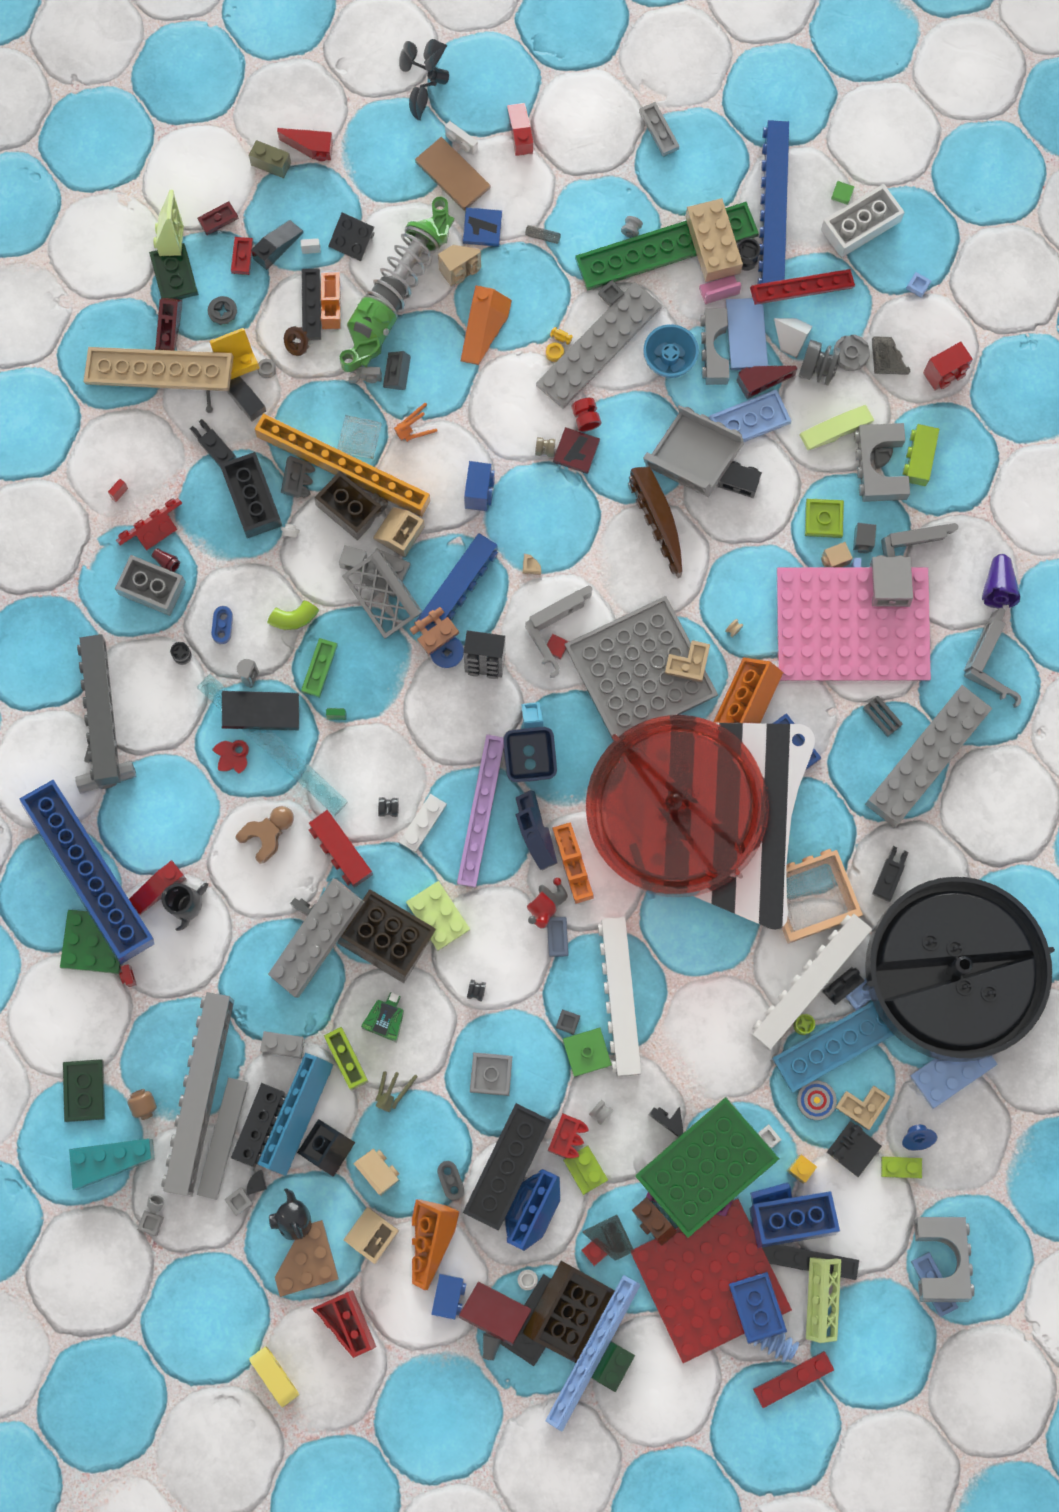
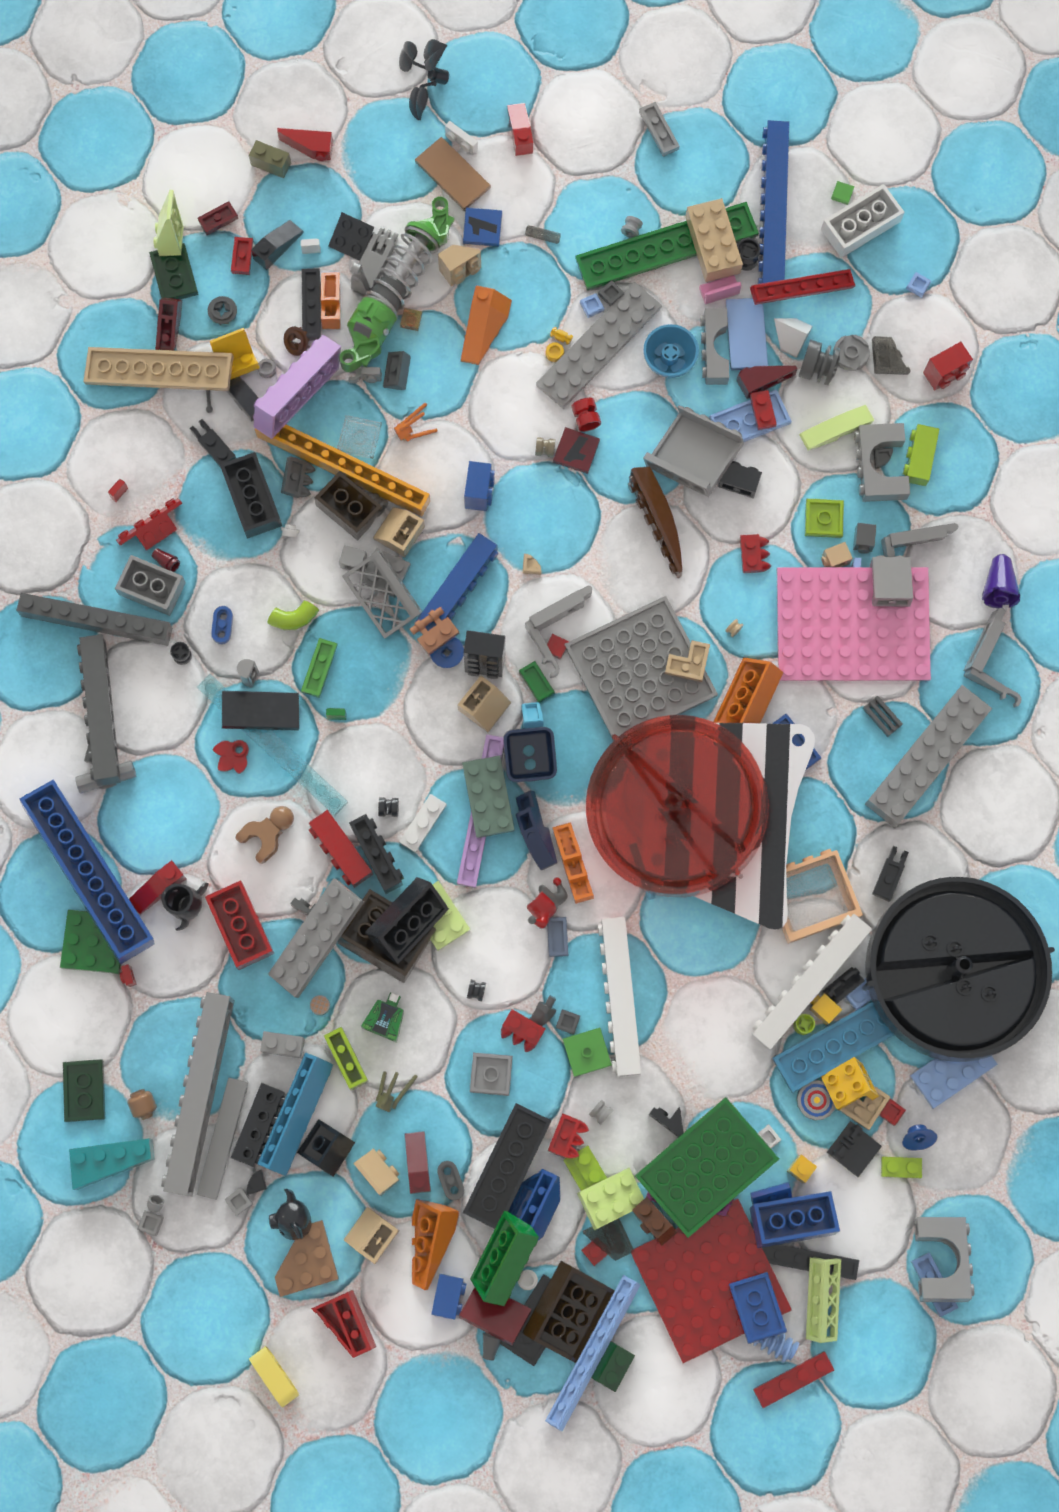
(94, 619): none -> dark grey brick
(239, 925): none -> red brick
(296, 386): none -> lavender brick
(320, 1005): none -> tile
(372, 260): none -> light grey hinge
(375, 853): none -> black brick
(407, 920): none -> black slope
(411, 319): none -> clear orange plate
(417, 1162): none -> slope
(484, 704): none -> tan slope
(488, 796): none -> sand green plate
(504, 1259): none -> green slope
(523, 1029): none -> red plate
(536, 681): none -> green tile
(544, 1011): none -> dark grey bar
(592, 305): none -> light blue tile
(611, 1198): none -> yellowish green plate
(752, 553): none -> red plate
(763, 410): none -> red plate
(824, 1008): none -> yellow brick
(849, 1083): none -> yellow bracket
(892, 1112): none -> red tile

